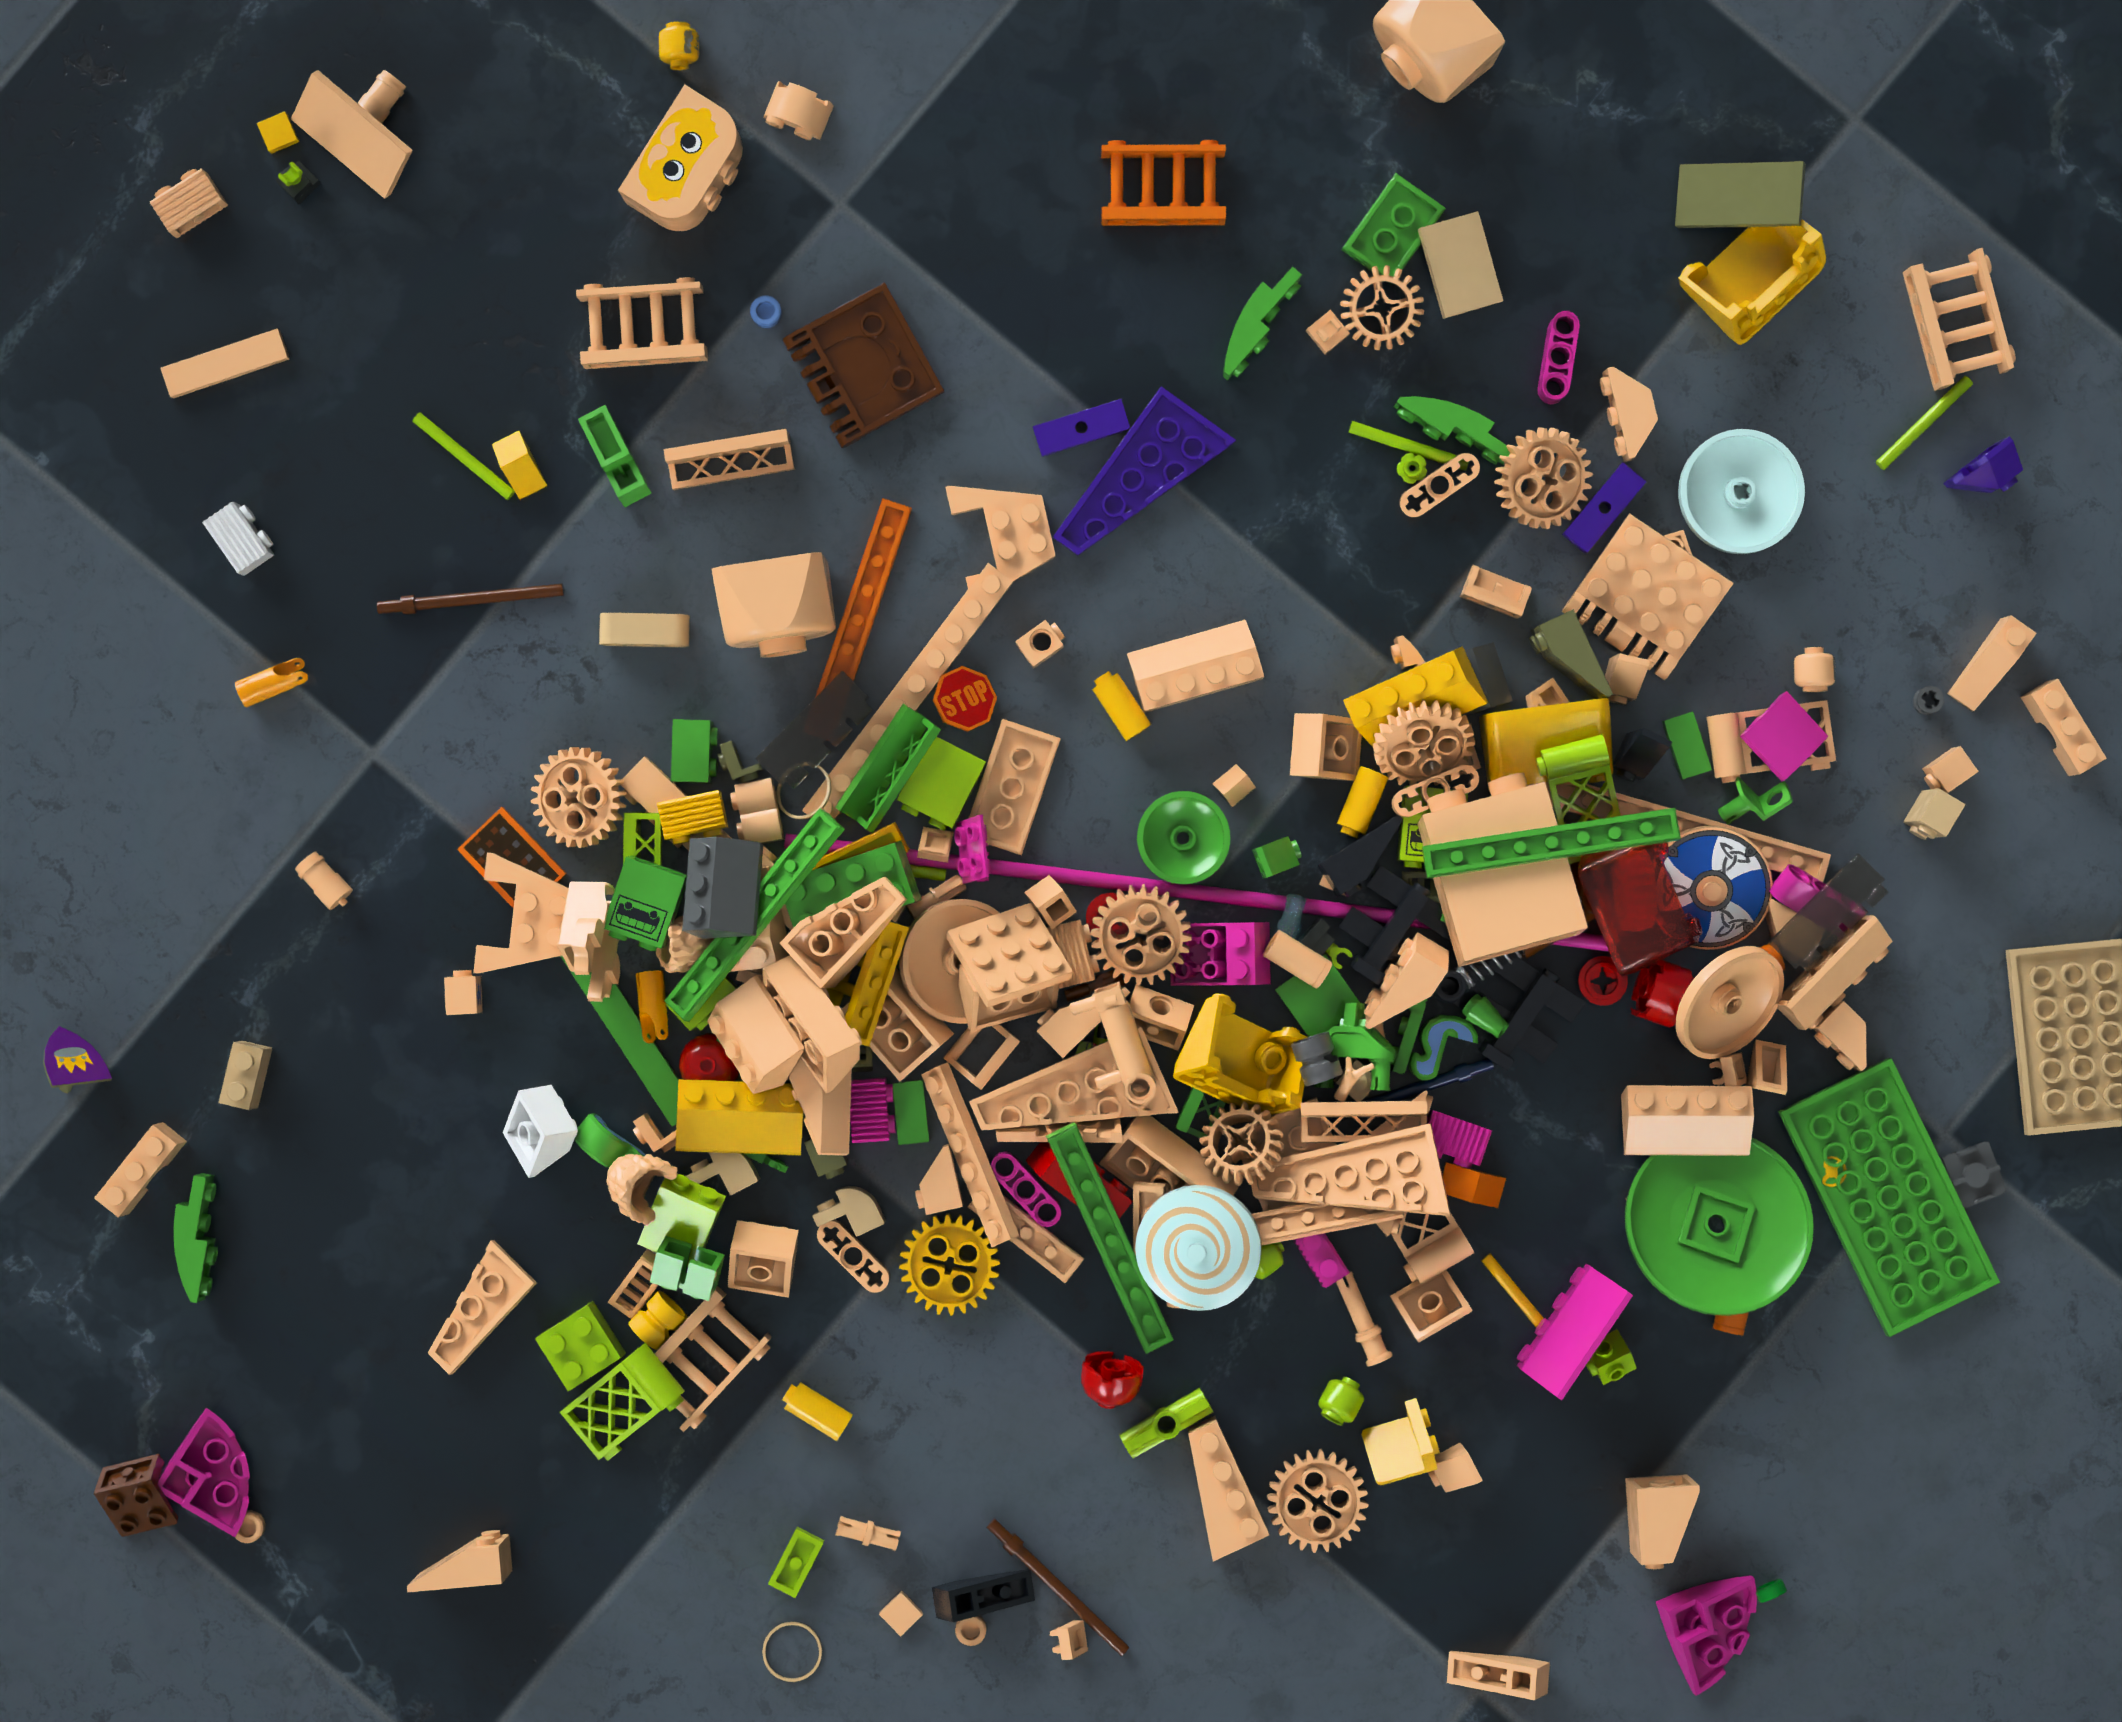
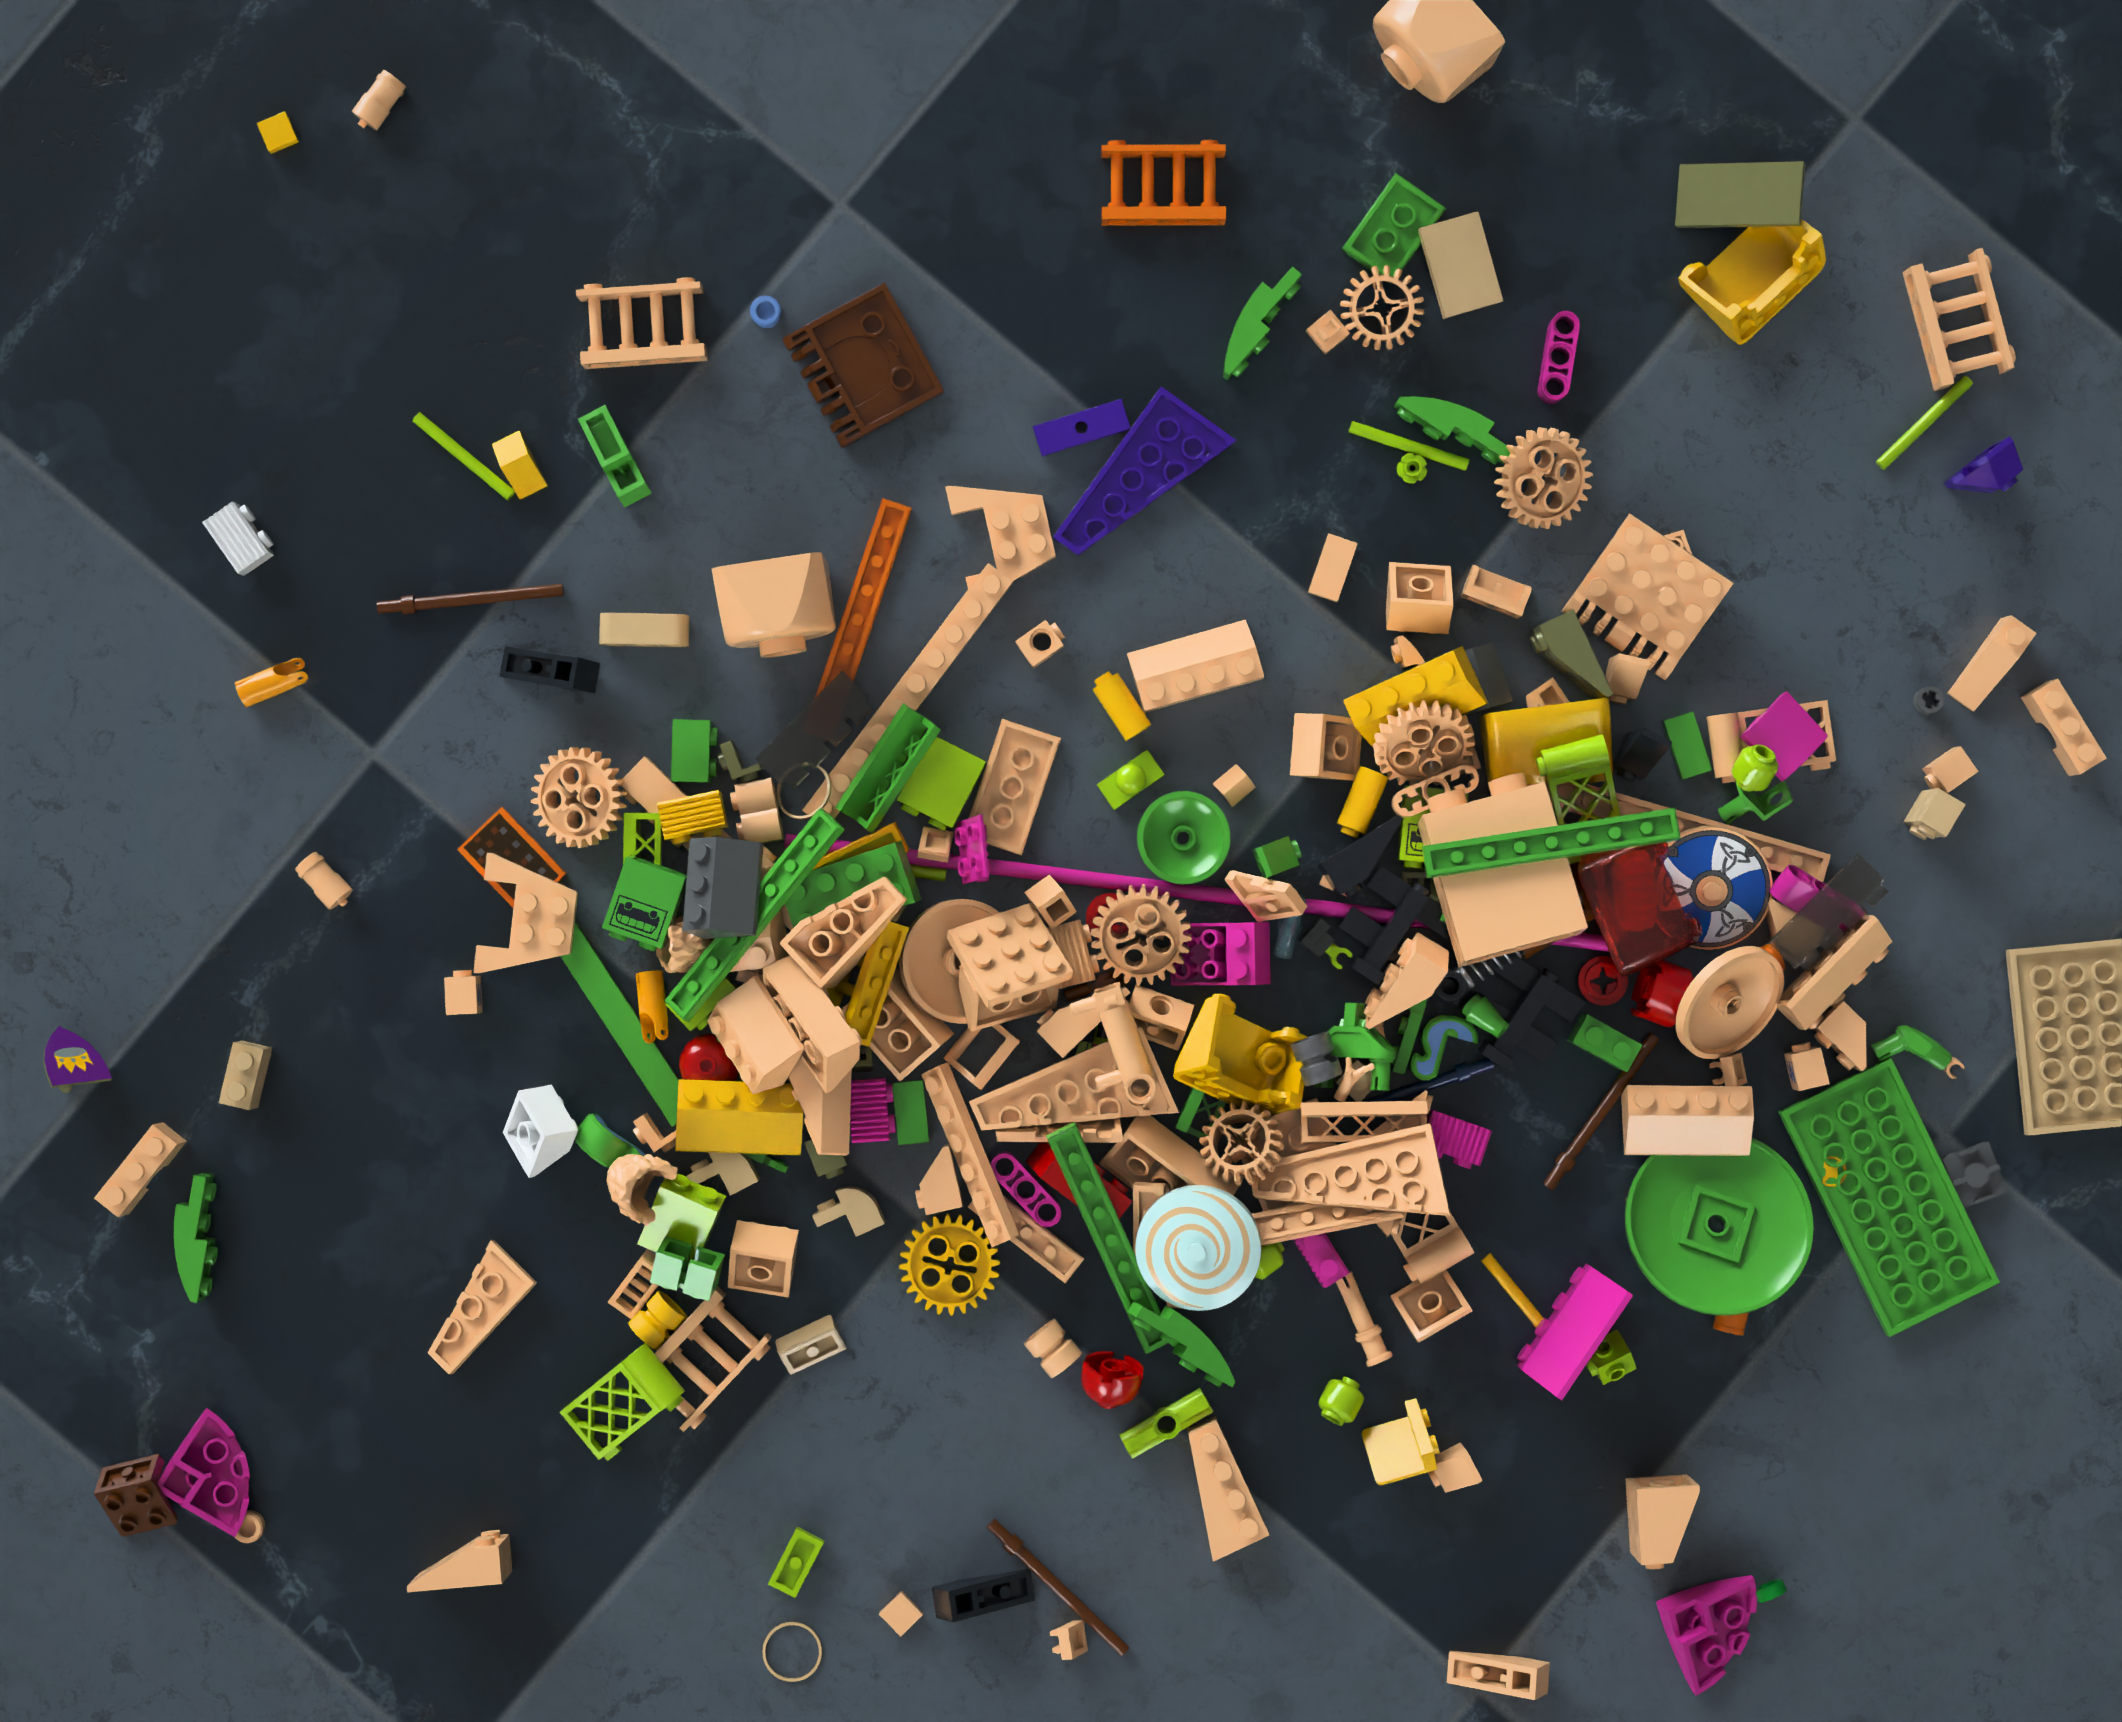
(188, 202): light nougat brick -> none
(225, 363): light nougat tile -> none
(297, 181): pearl dark grey piece -> none
(351, 134): light nougat tile -> none
(550, 669): none -> black slope
(580, 1346): lime brick -> none
(585, 941): light nougat piece -> none
(678, 45): yellow head -> none
(685, 163): light nougat brick -> none
(728, 447): light nougat fence -> none
(799, 109): light nougat cylinder -> none
(810, 1344): none -> tan slope
(816, 1410): yellow brick -> none
(866, 1254): light nougat beam -> none
(867, 1533): light nougat pin -> none
(943, 892): light nougat axle -> none
(964, 698): piece -> none
(971, 1630): light nougat tile -> none
(1052, 1348): none -> light nougat wheel
(1130, 779): none -> lime tile
(1189, 1342): none -> bright green slope
(1266, 897): none -> light nougat wing
(1297, 959): light nougat pin -> none
(1300, 1523): light nougat gear -> none
(1317, 1008): bright green slope -> none
(1332, 567): none -> light nougat tile
(1419, 598): none -> light nougat slope
(1463, 477): light nougat beam -> none
(1473, 1185): orange slope -> none
(1566, 1160): none -> reddish brown bar
(1604, 1042): none -> bright green brick
(1616, 495): dark purple tile -> none
(1630, 411): light nougat slope -> none
(1741, 491): light aqua dish -> none
(1755, 768): none -> lime head
(1768, 1067): light nougat slope -> none
(1806, 1067): none -> light nougat brick
(1814, 670): light nougat head -> none
(1917, 1043): none -> bright green arm

